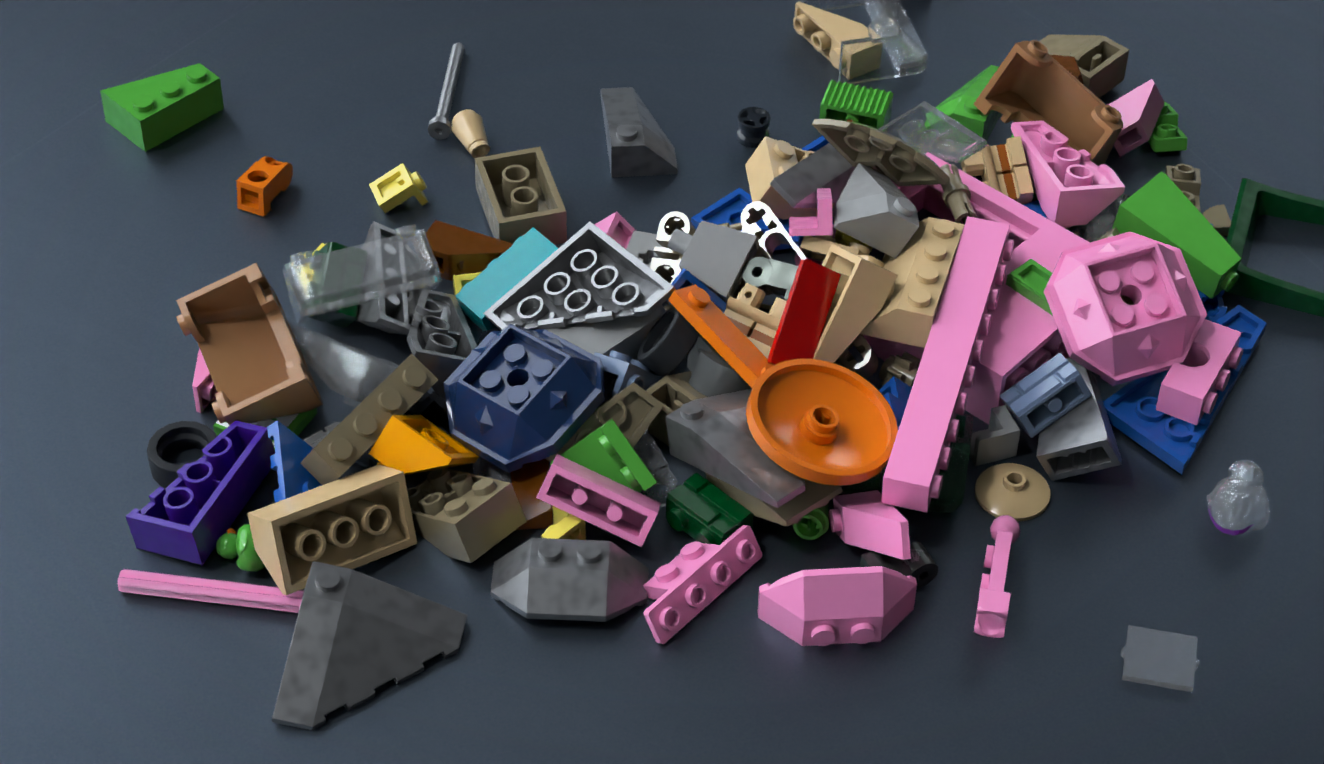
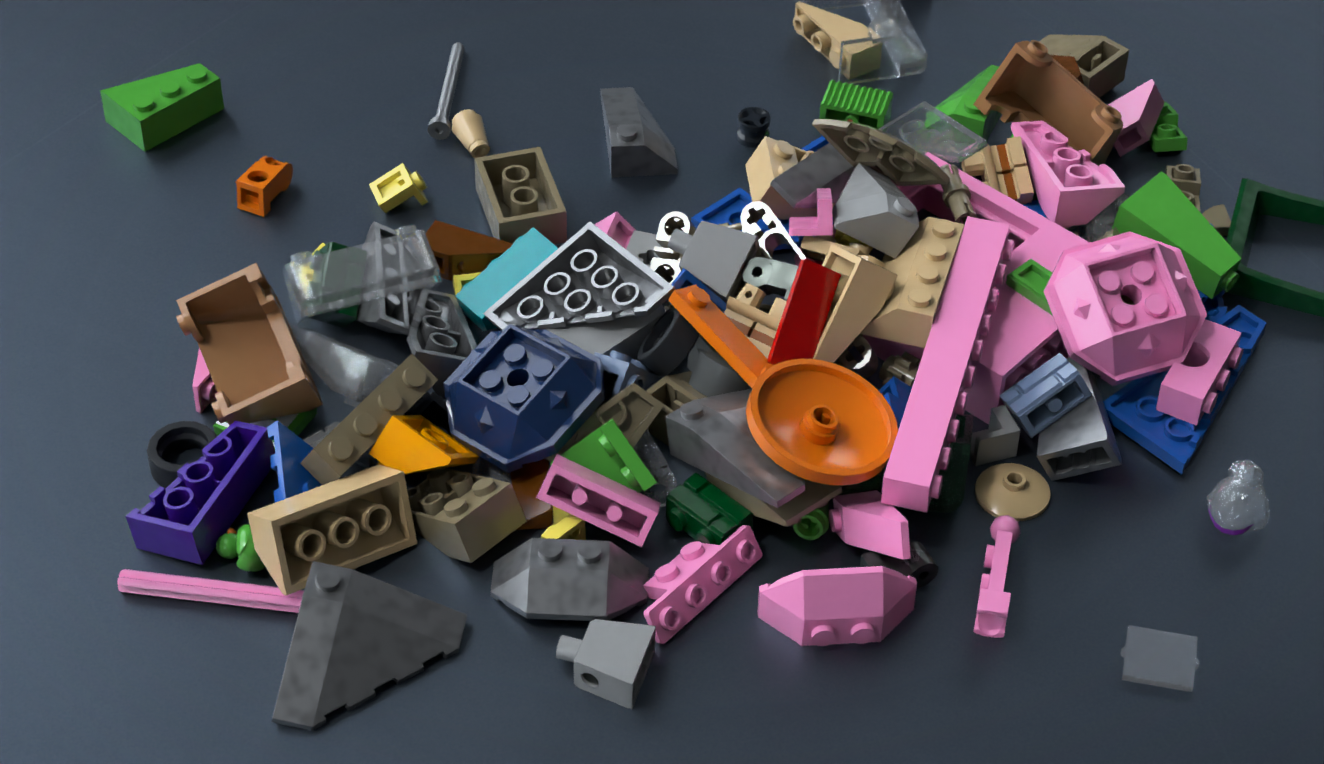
(610, 659): none -> light grey torso

